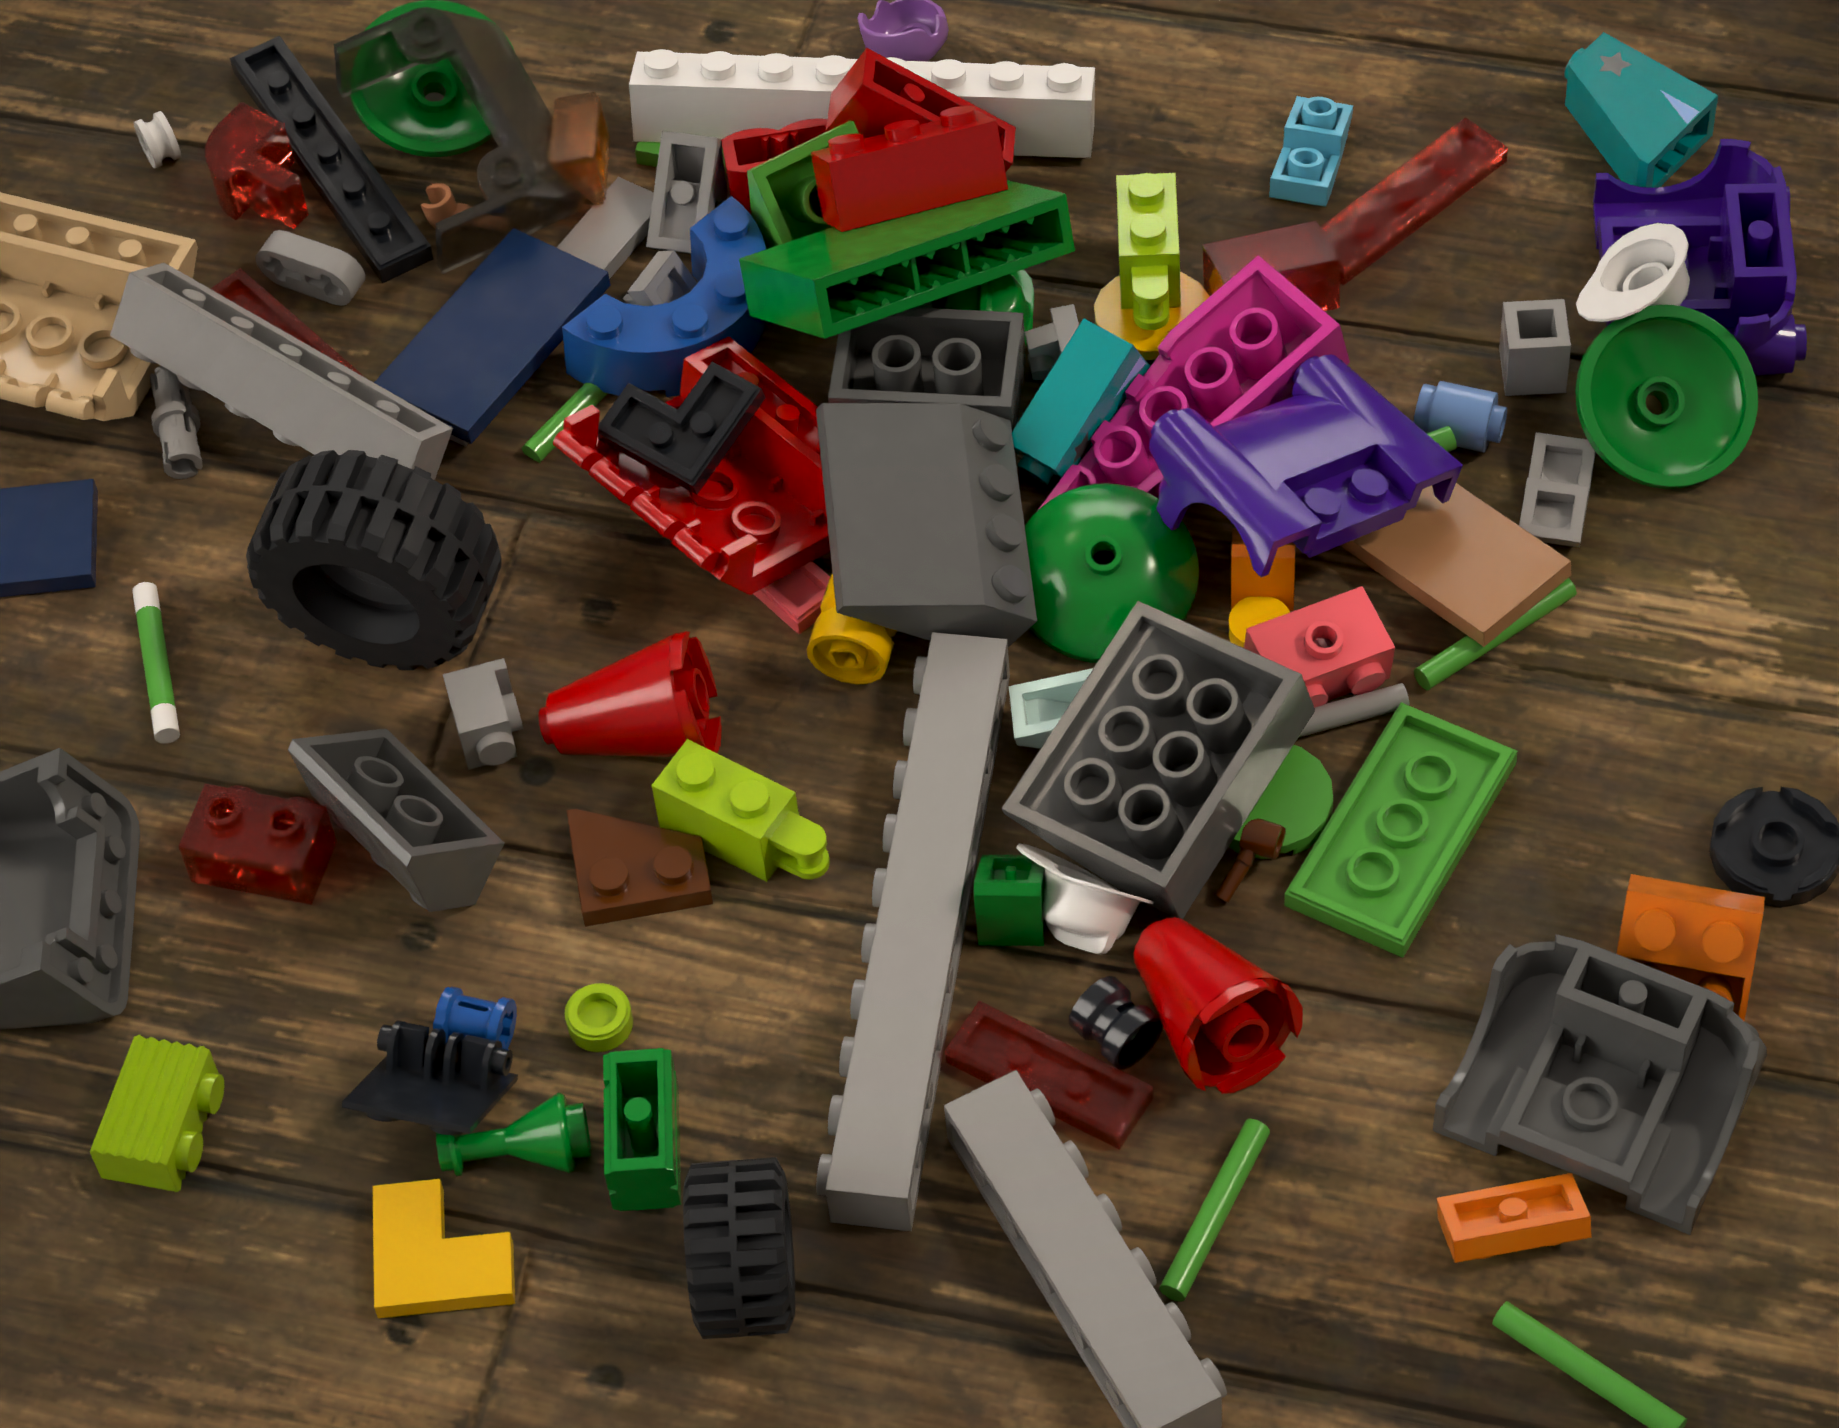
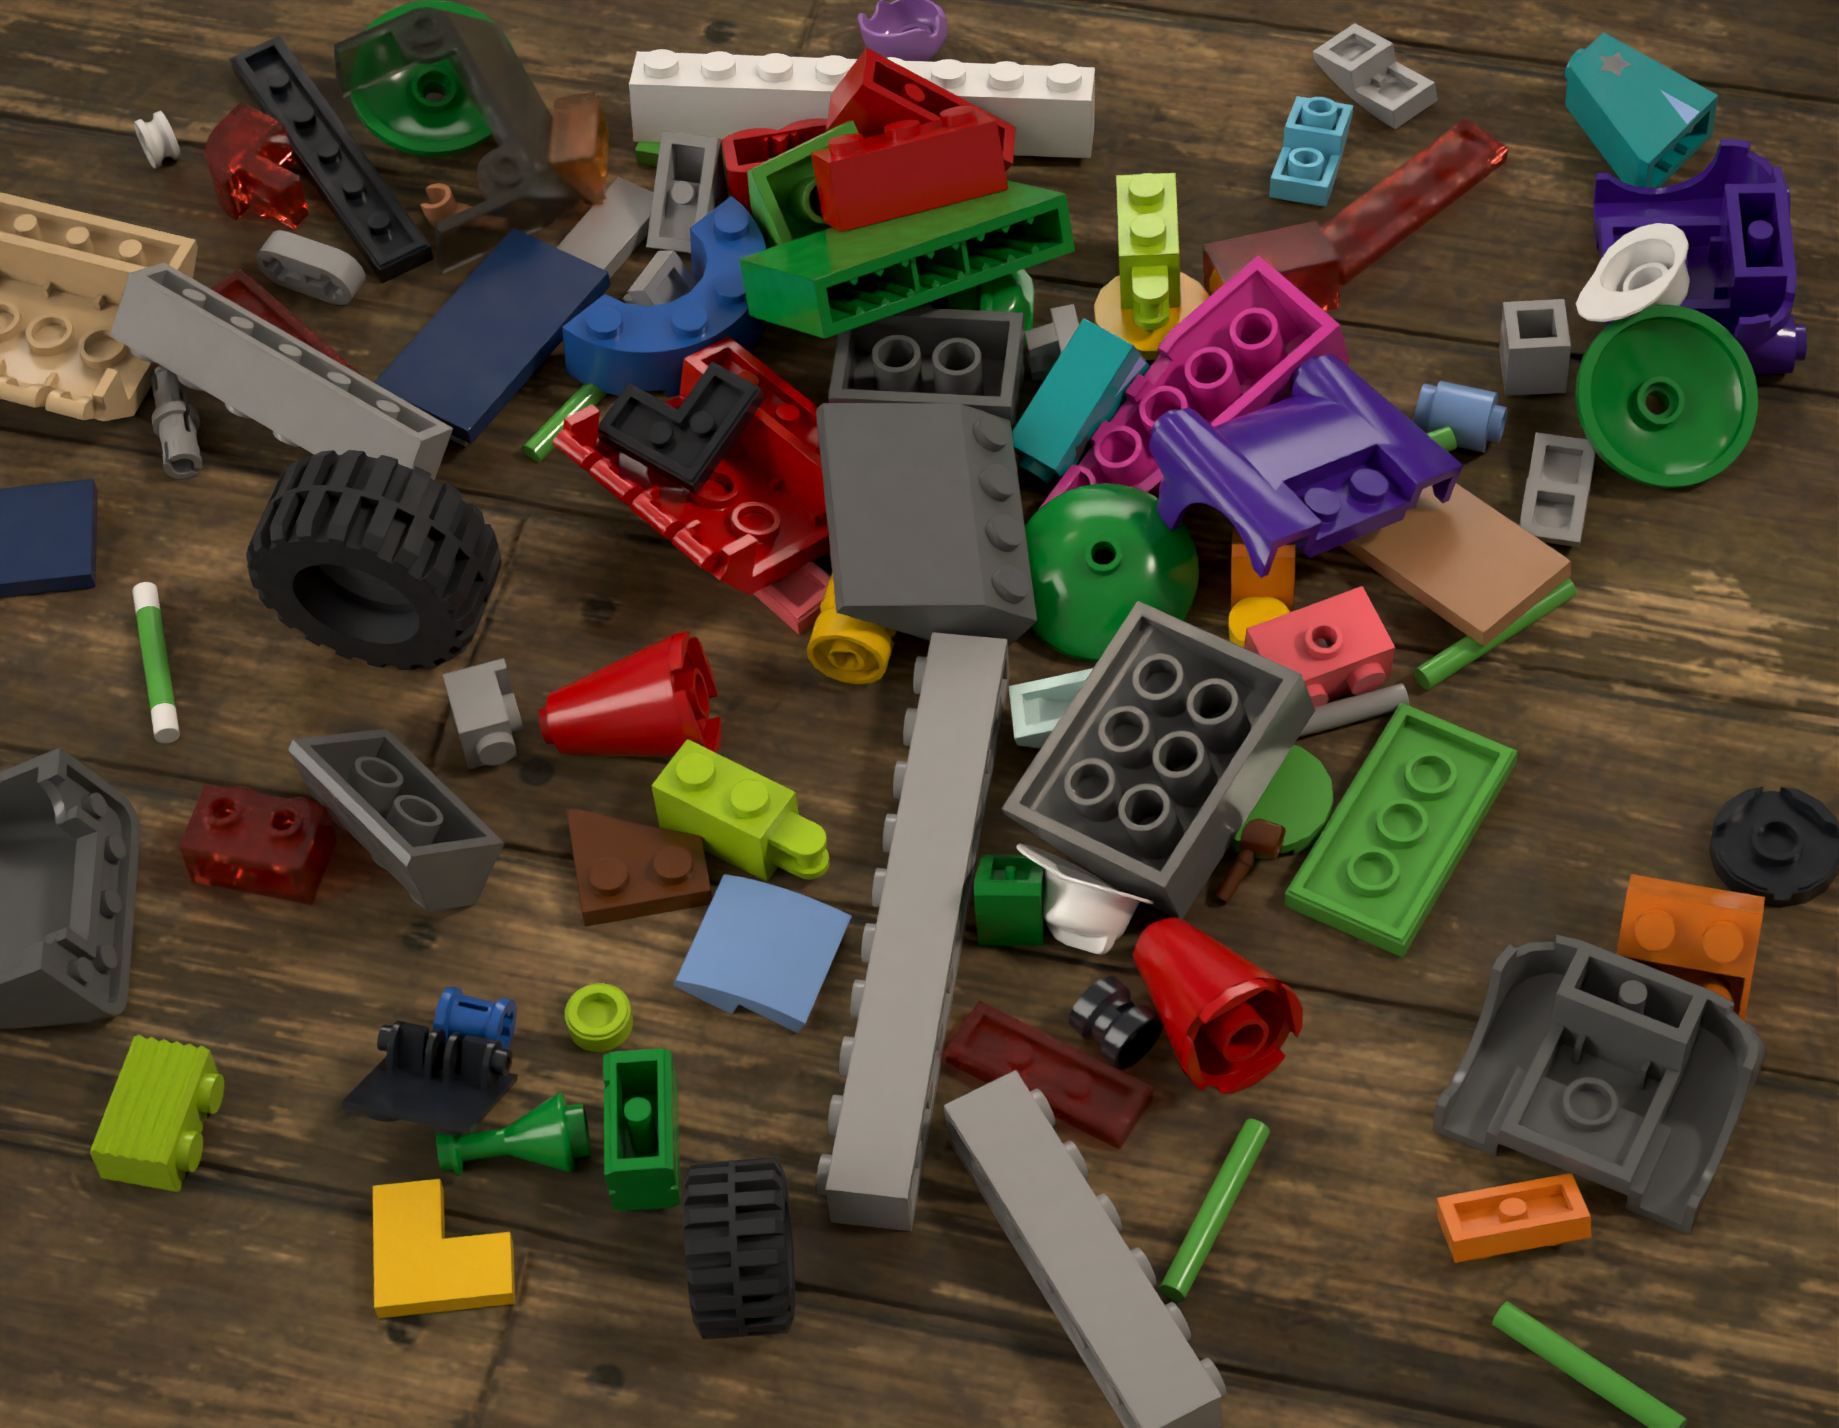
(762, 951): none -> medium blue slope
(1369, 75): none -> light grey slope

